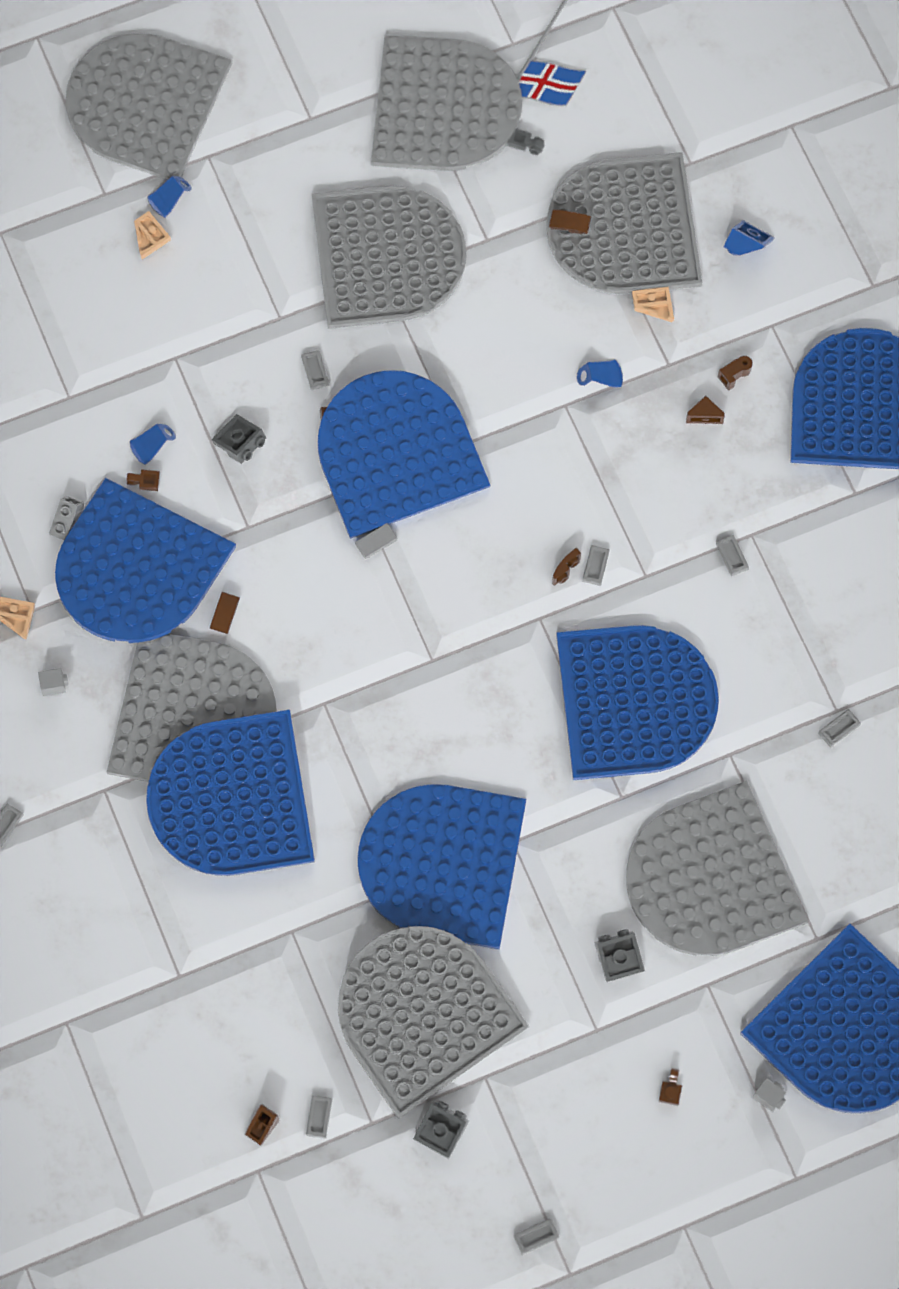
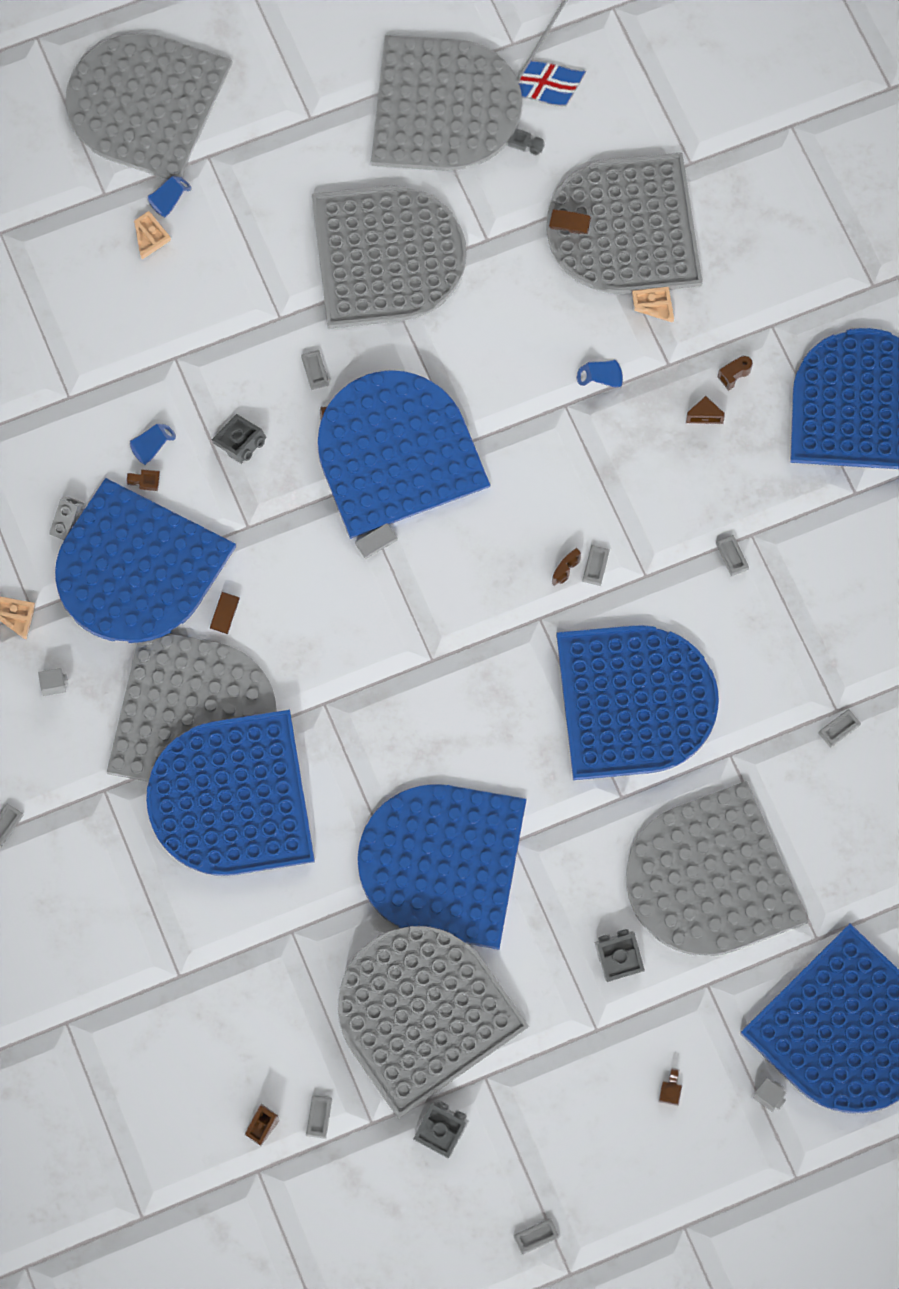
(746, 239): blue slope -> none

